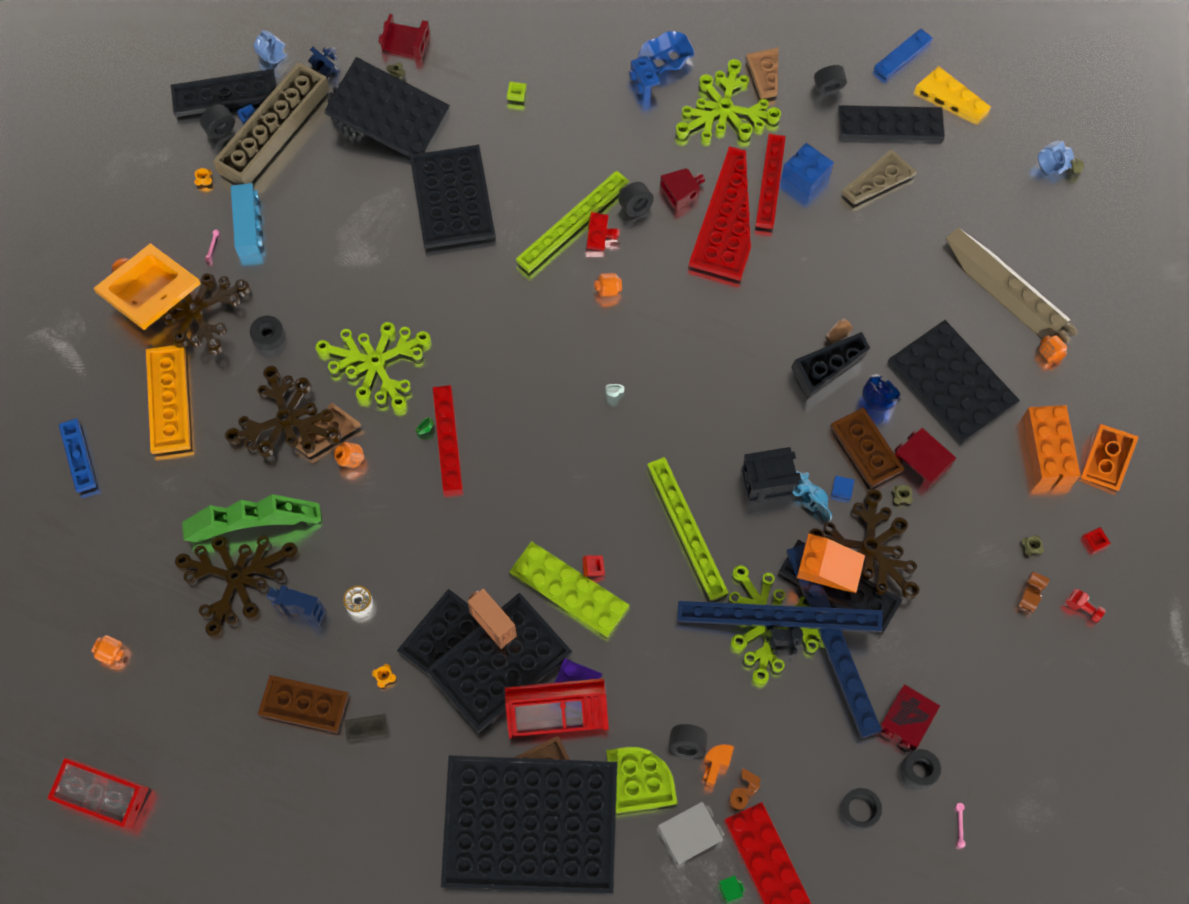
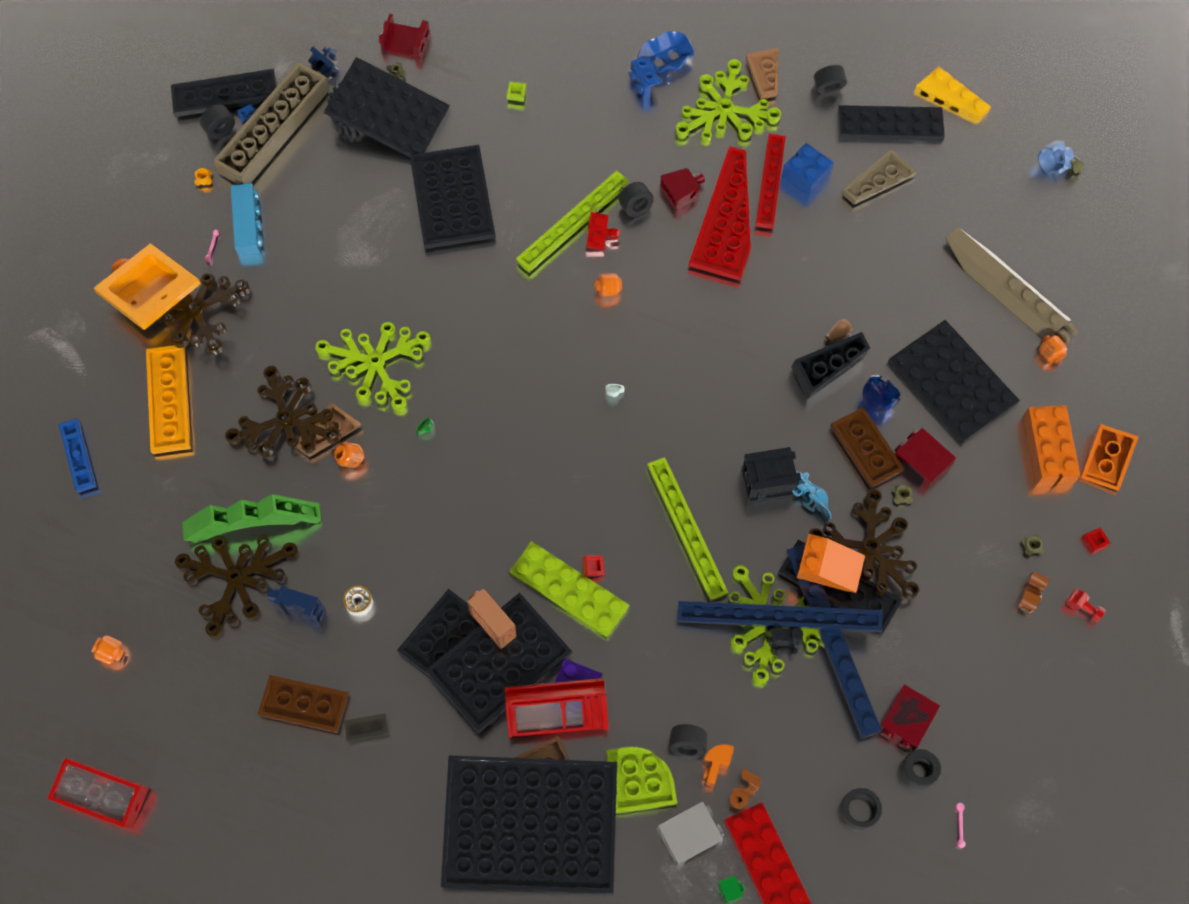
(267, 323): black tyre -> none
(269, 47): medium blue hair -> none
(385, 669): light orange plate -> none
(447, 439): red plate -> none
(843, 487): blue tile -> none
(903, 53): blue plate -> none

